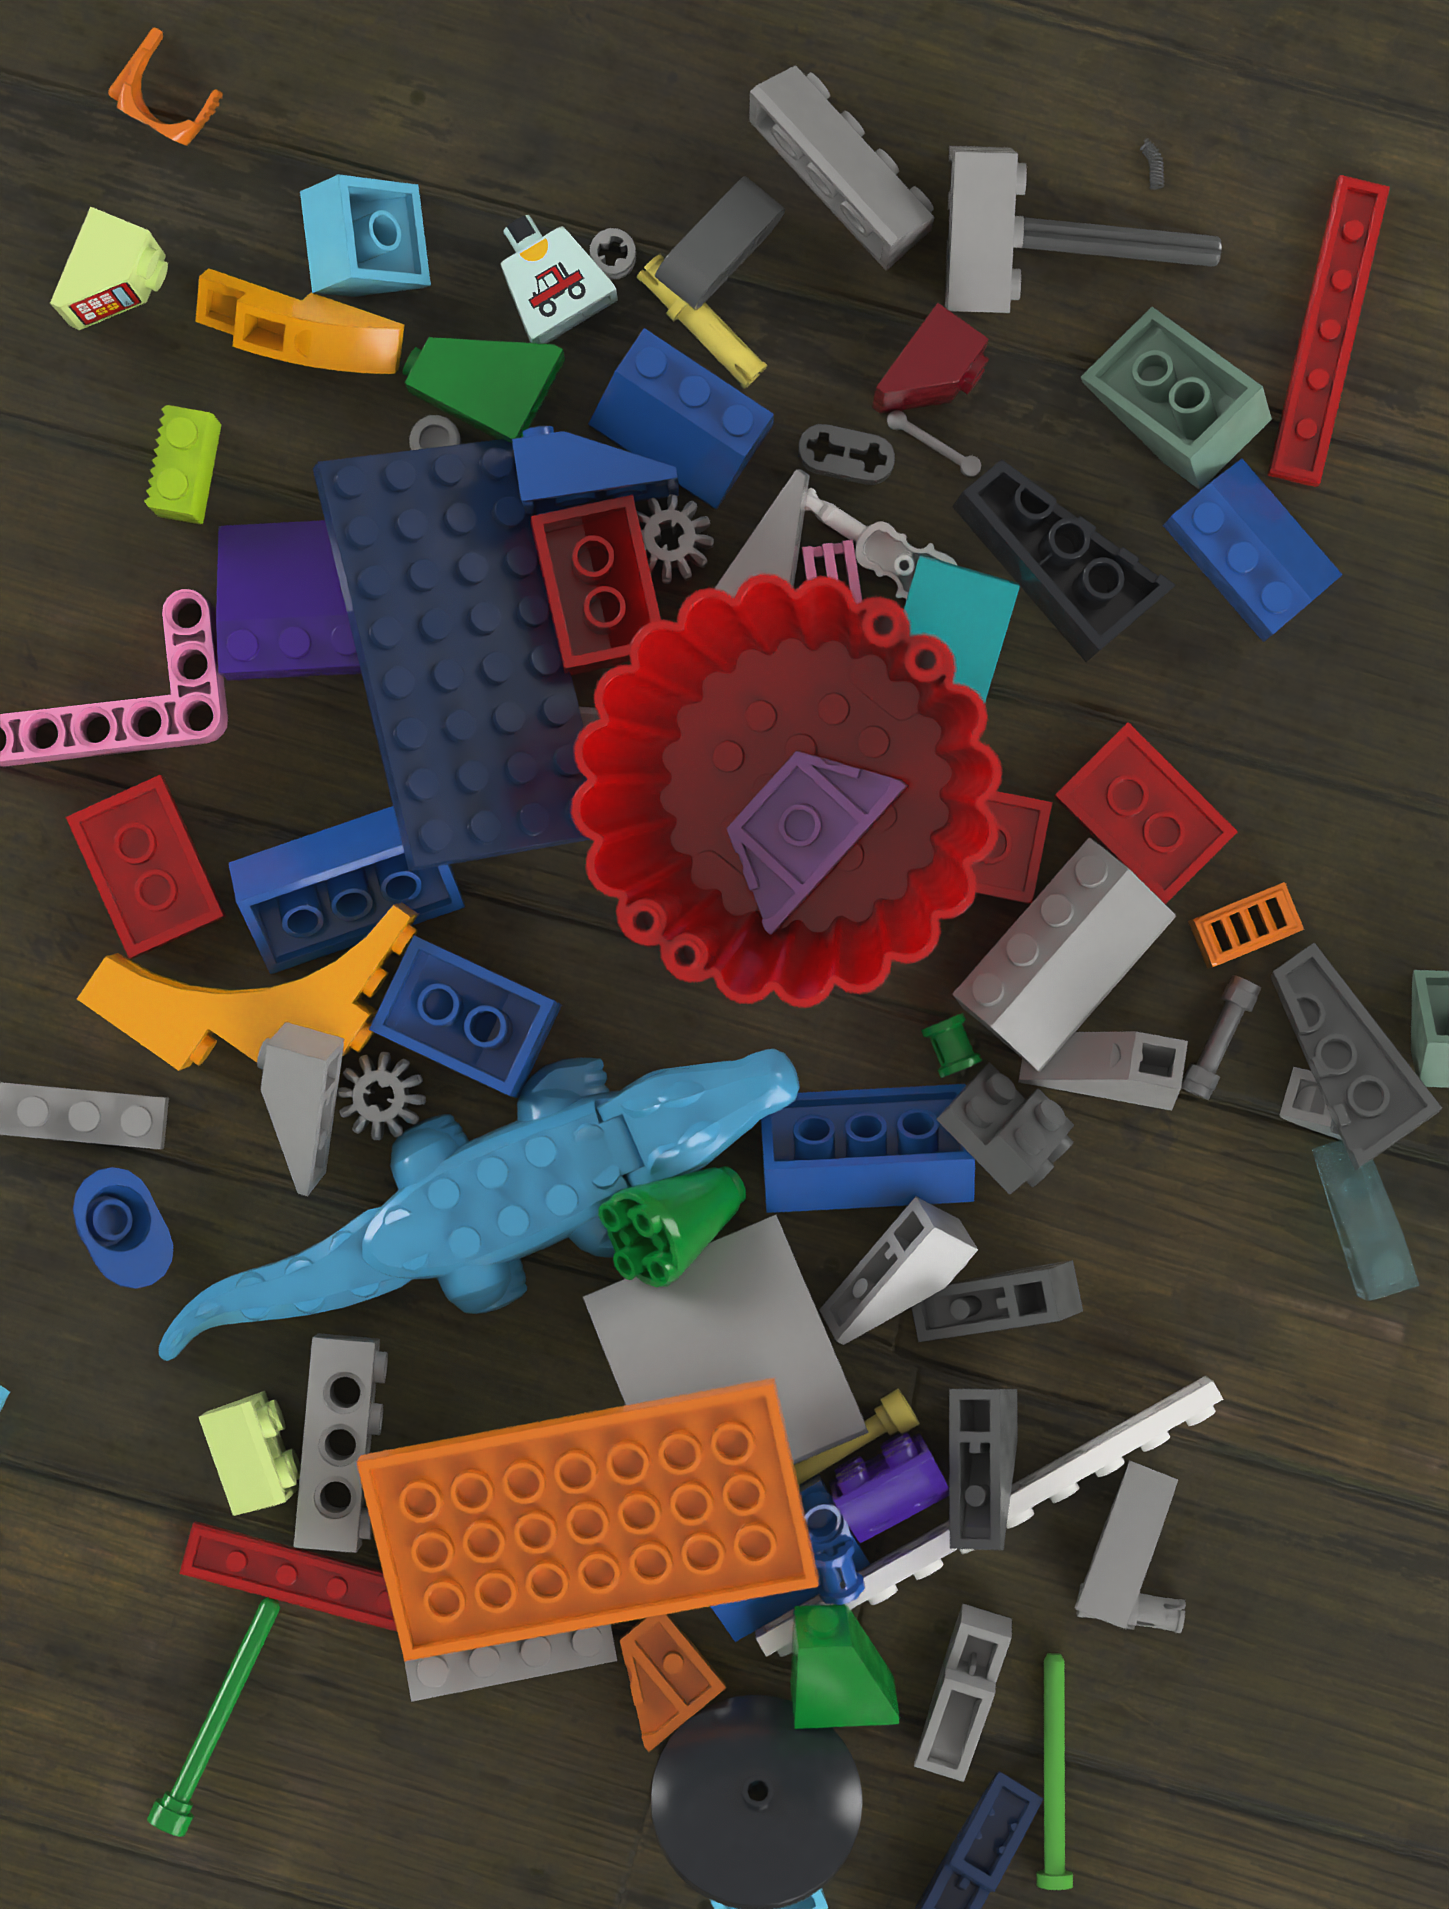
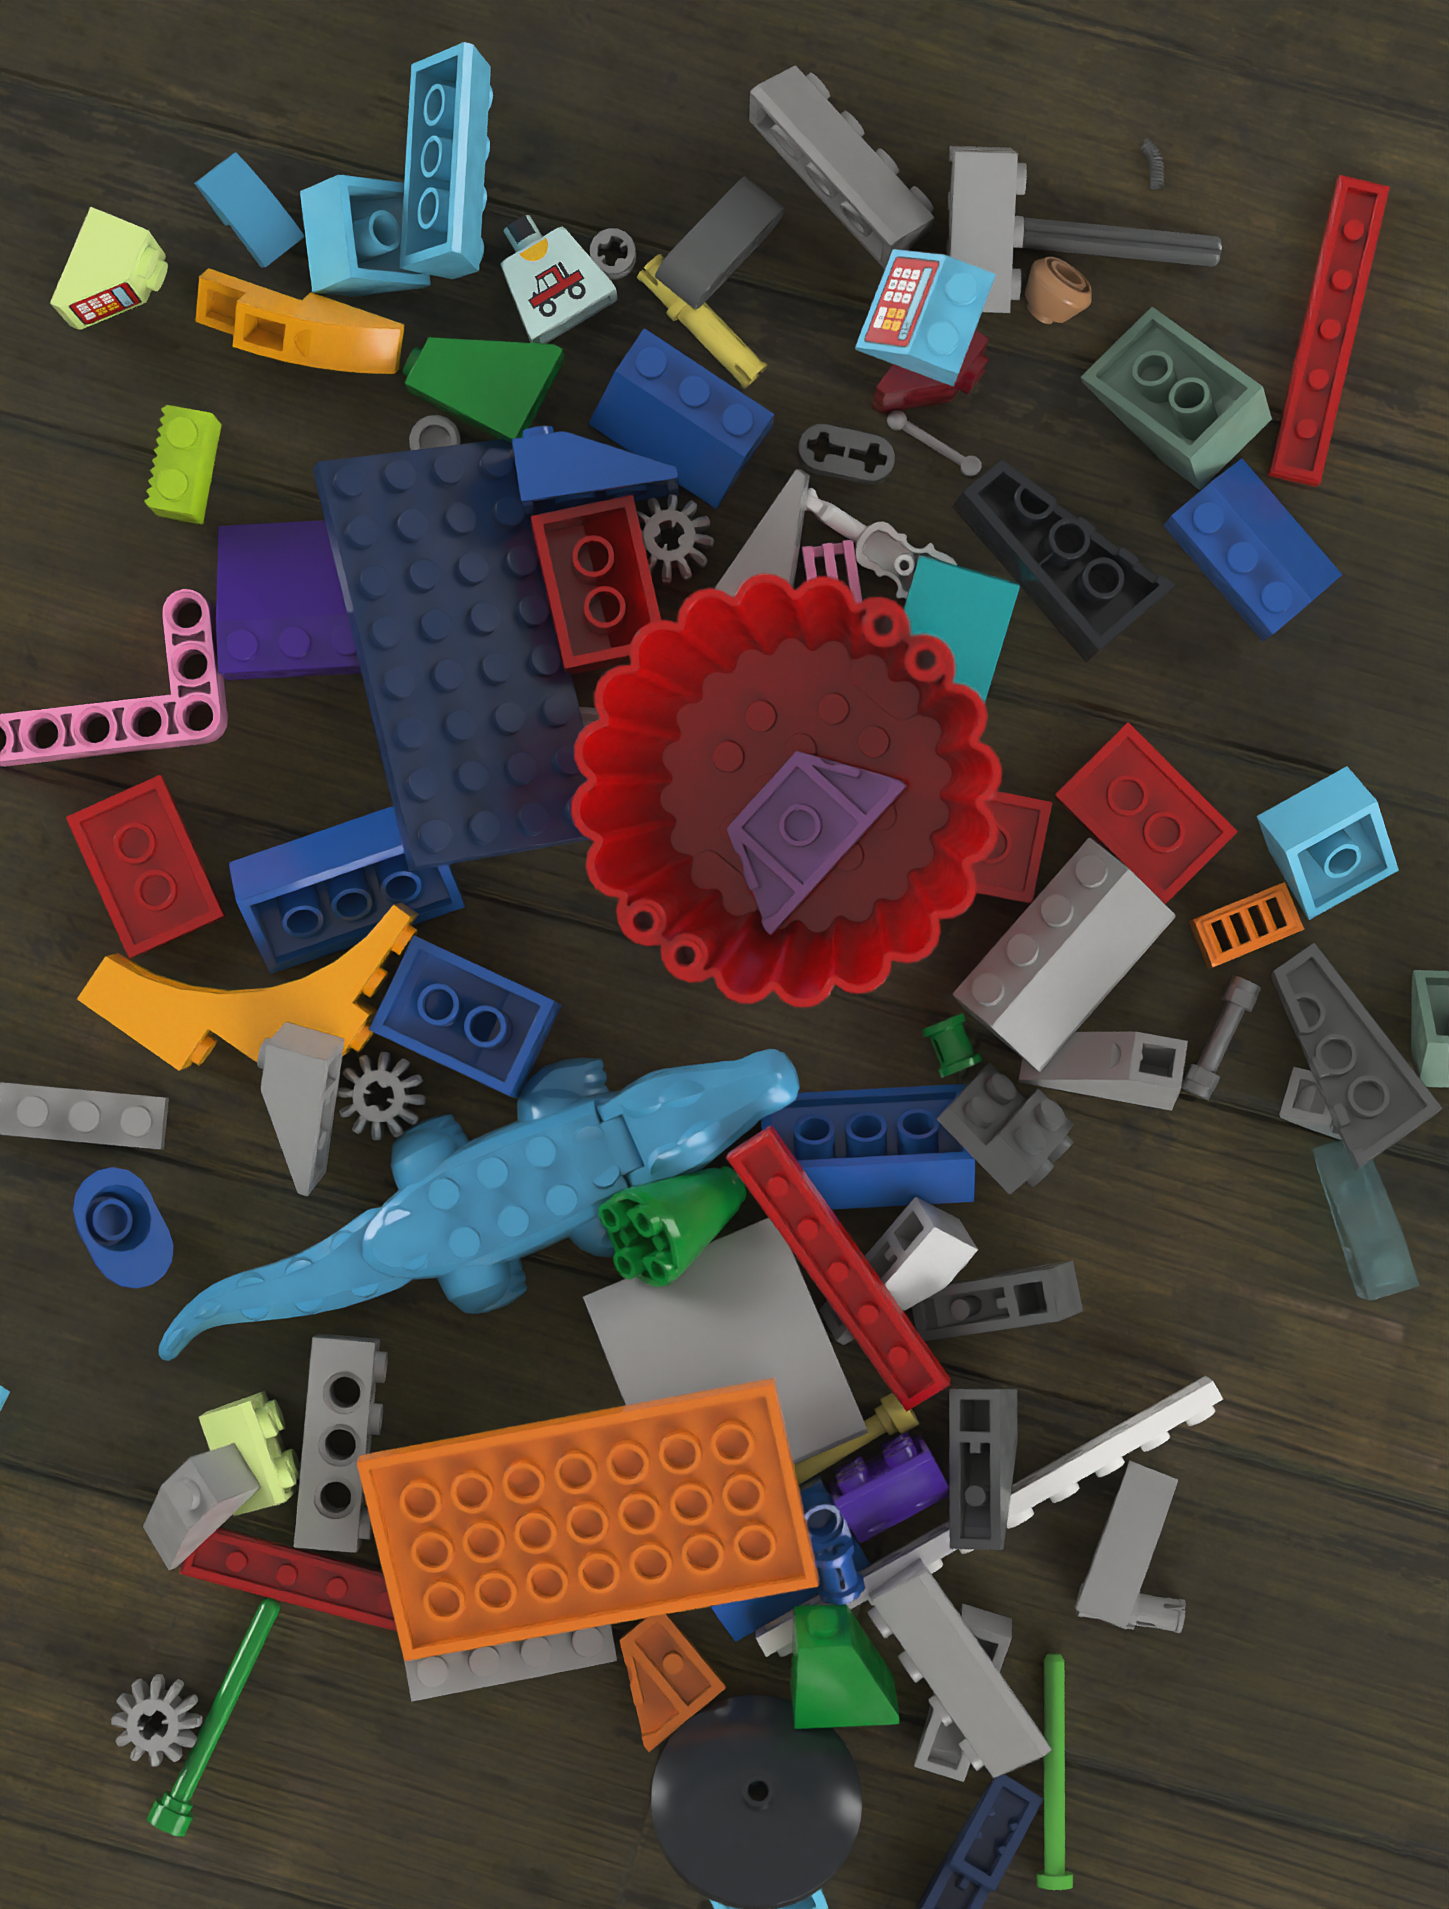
(128, 93): orange helmet -> none
(167, 1737): none -> light grey gear
(198, 1502): none -> light grey slope
(249, 209): none -> dark azure slope
(446, 163): none -> medium azure slope
(838, 1268): none -> red tile
(925, 313): none -> medium azure slope
(957, 1670): none -> light grey slope
(1056, 291): none -> medium nougat cone
(1329, 842): none -> medium azure slope

